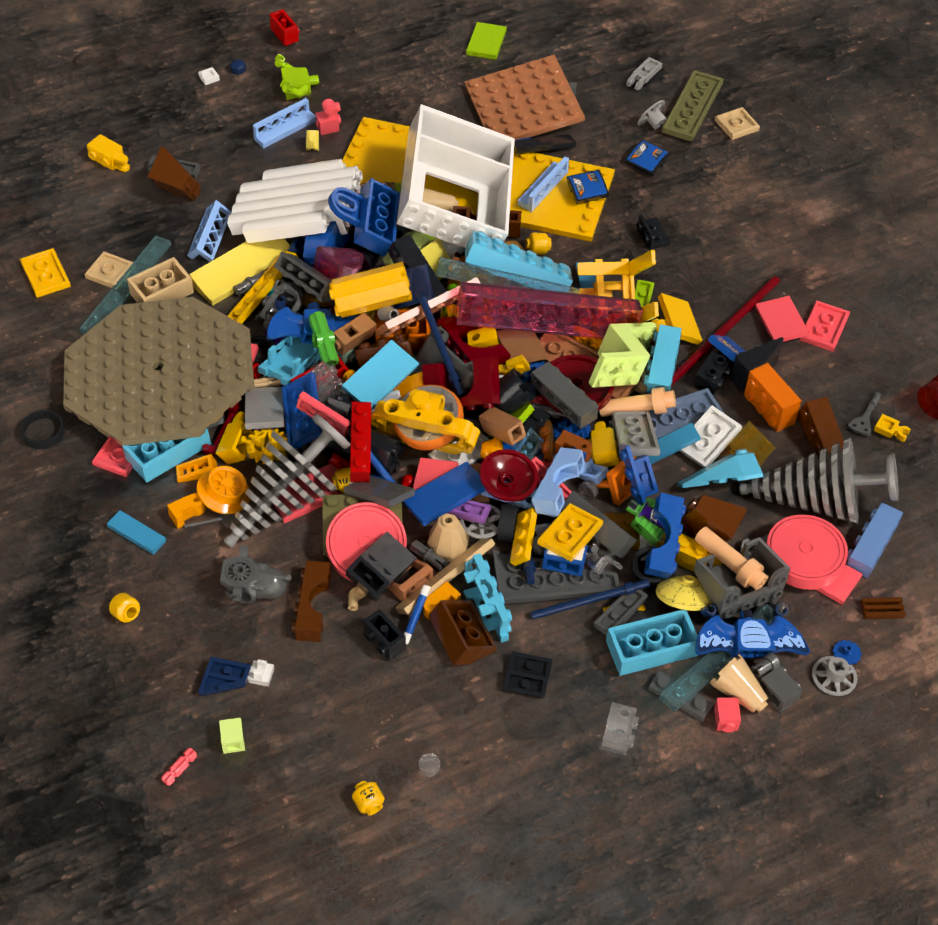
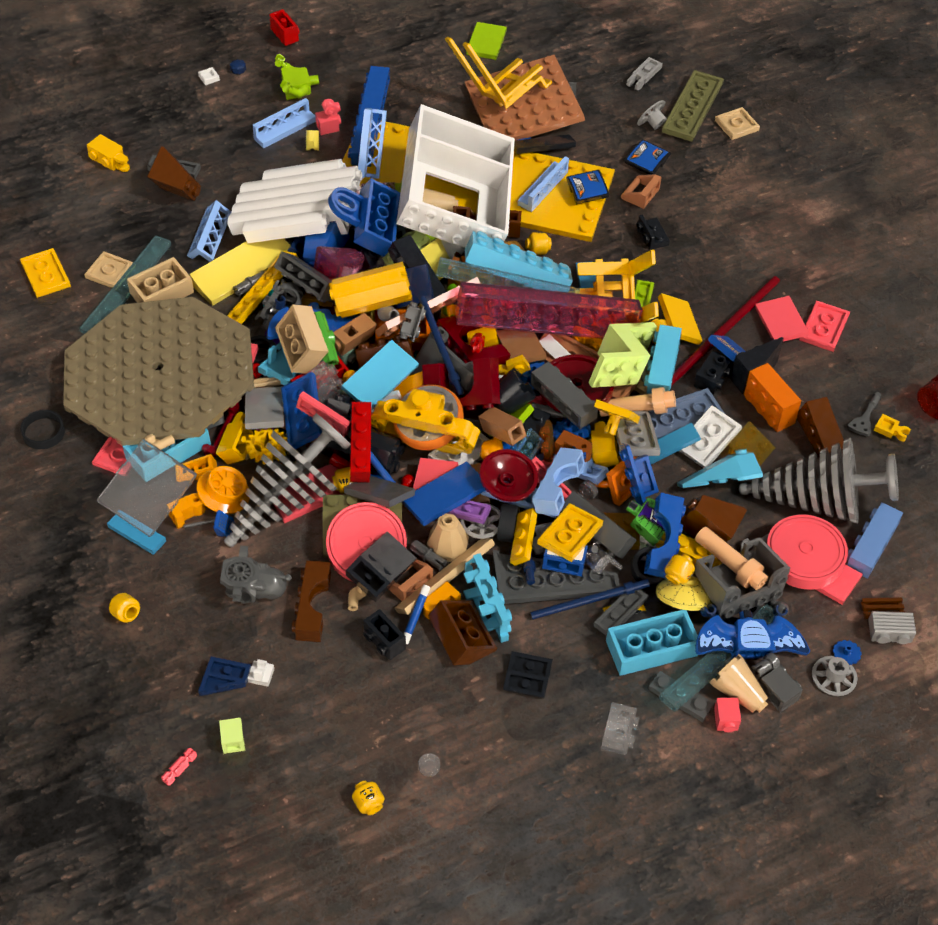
(147, 487): none -> clear piece
(161, 444): none -> tan arm
(222, 524): none -> blue slope
(301, 339): none -> tan brick
(365, 142): none -> light blue fence
(374, 97): none -> blue brick
(412, 328): none -> dark grey hinge
(477, 343): none -> red axle
(512, 90): none -> yellow piece
(553, 347): none -> white sticker
(616, 414): none -> yellow tile
(642, 198): none -> nougat tile
(679, 569): none -> yellow head
(892, 627): none -> light grey brick

